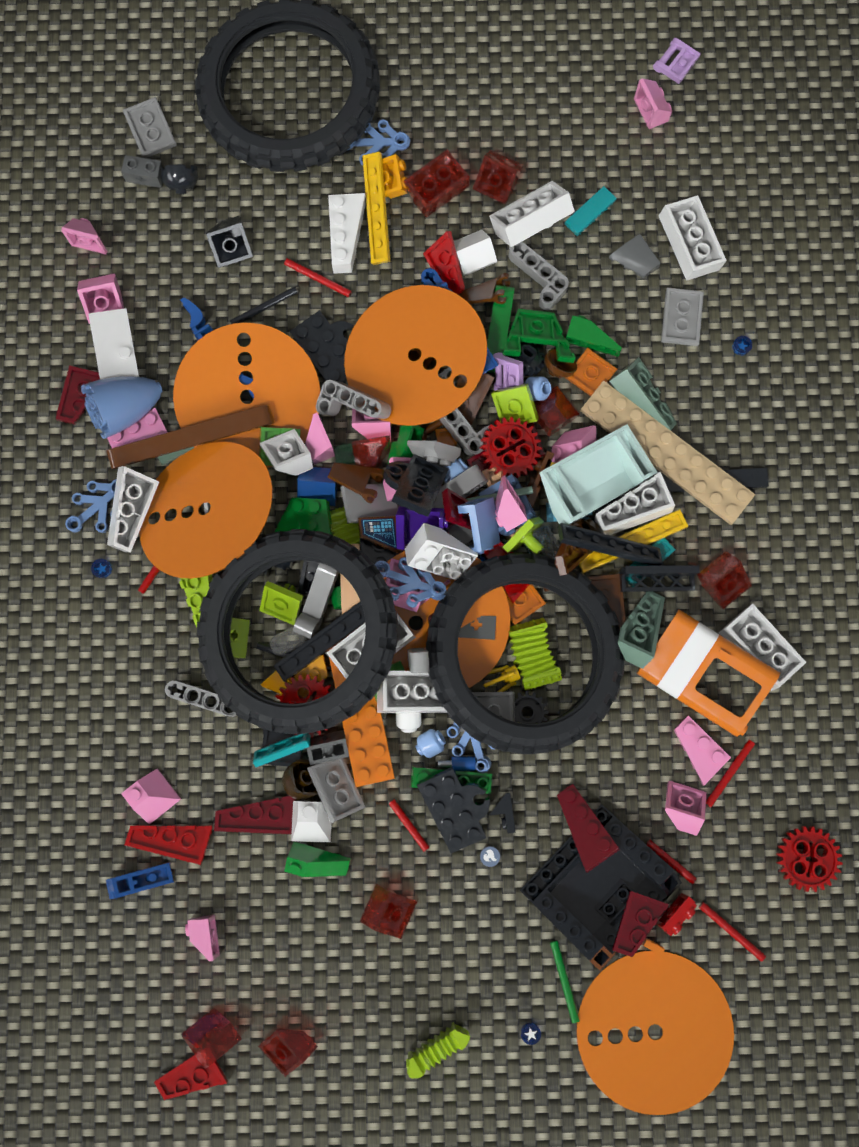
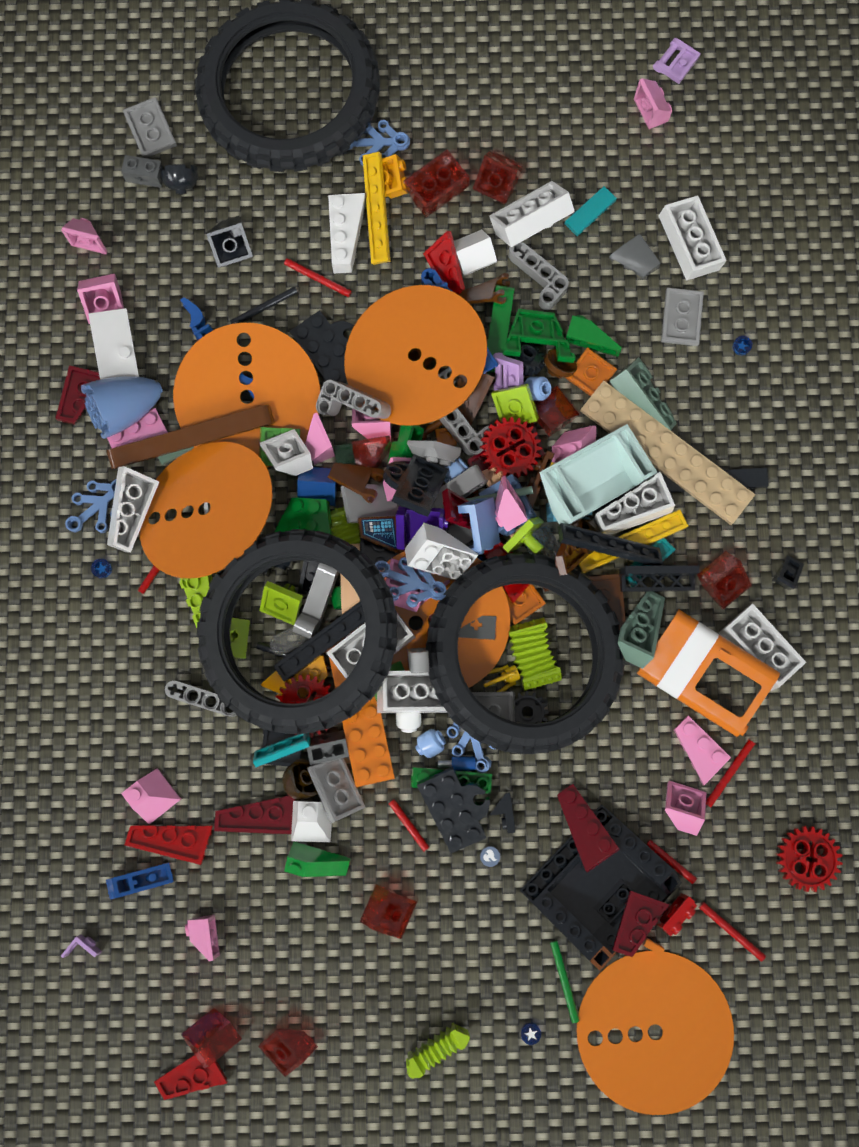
(86, 942): none -> lavender bracket
(789, 573): none -> black slope

